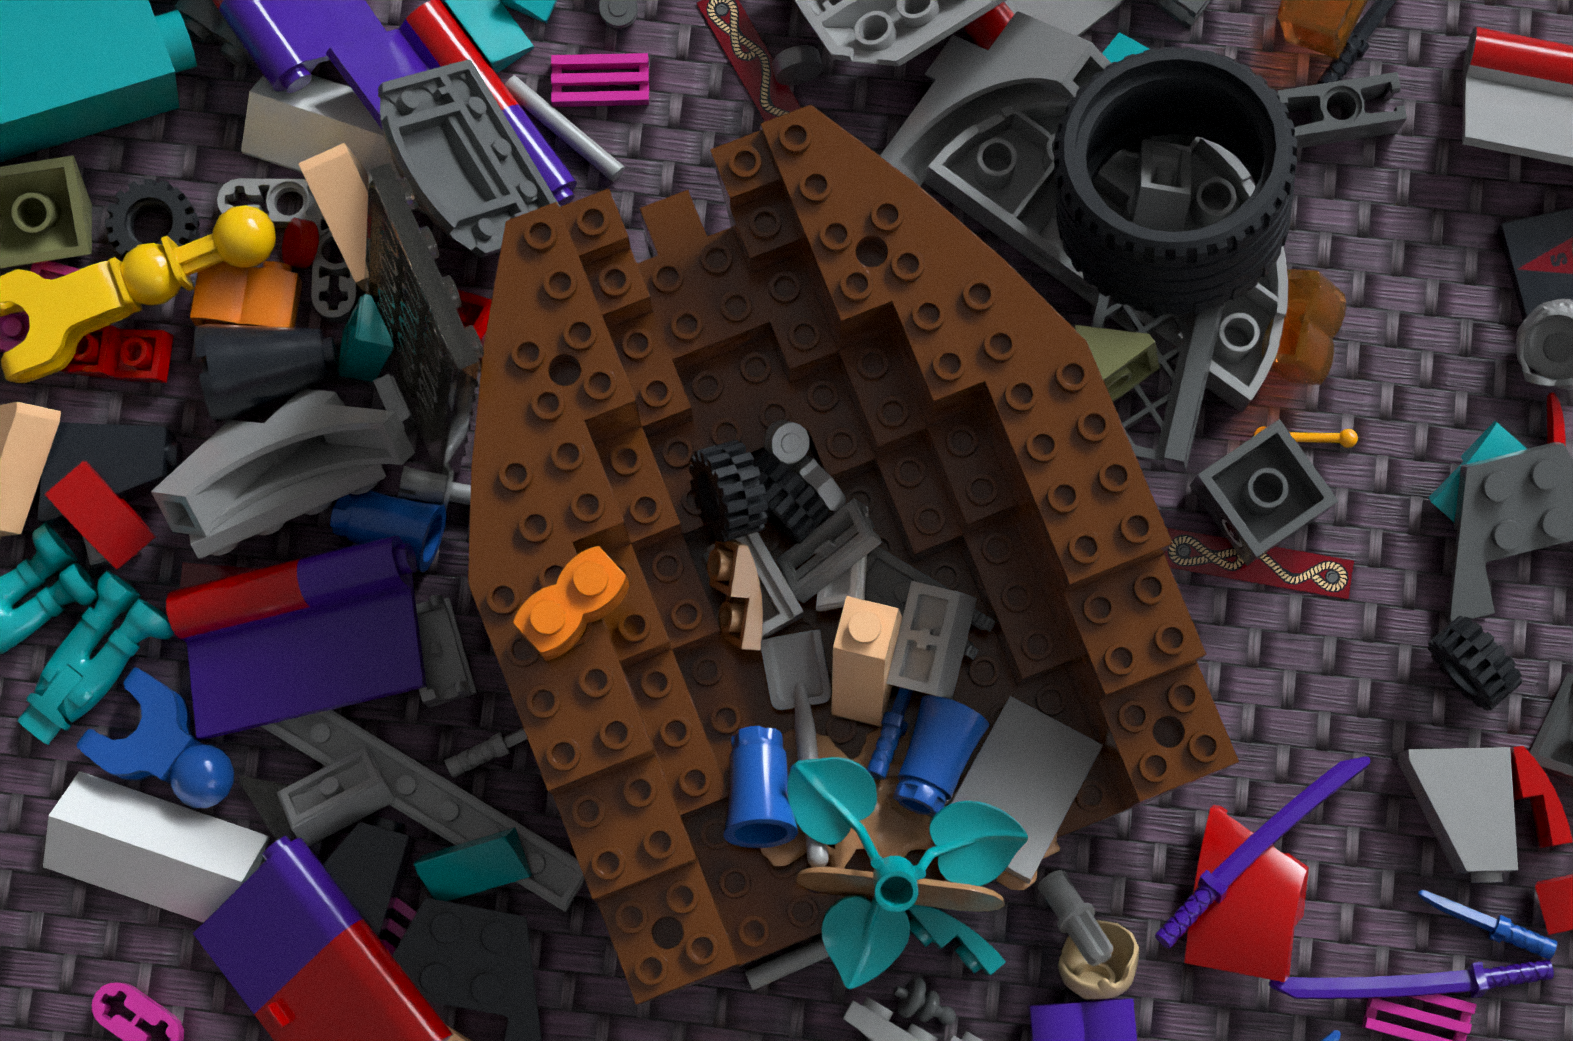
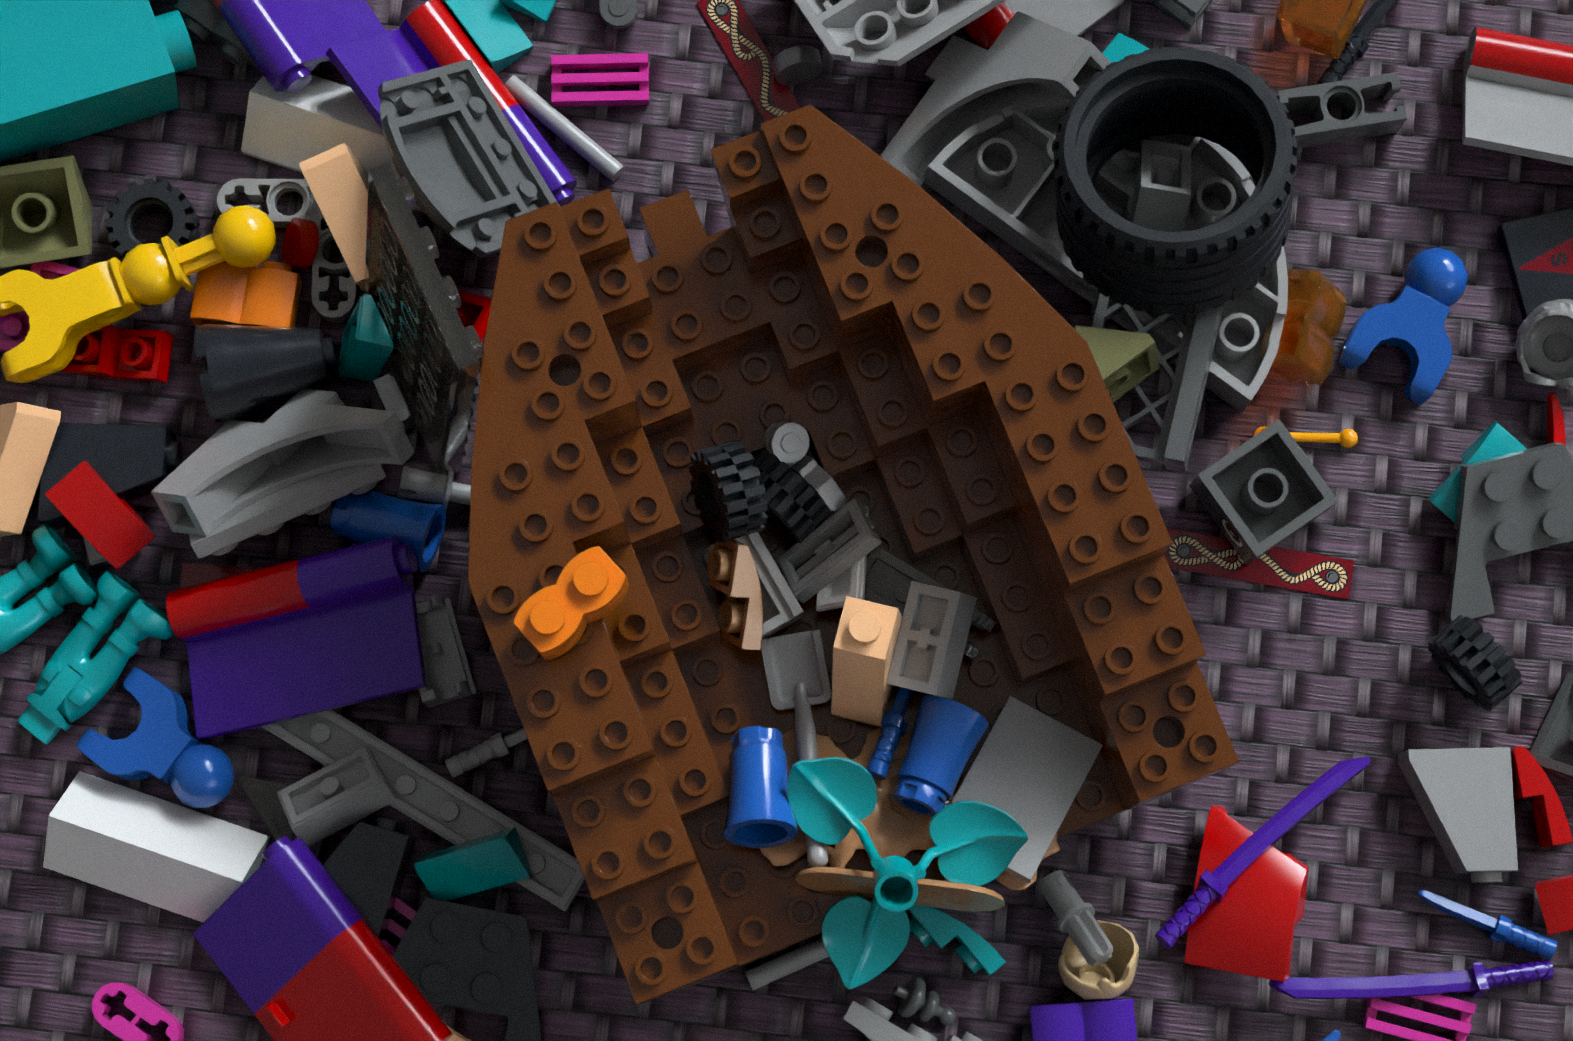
(1414, 321): none -> blue piece

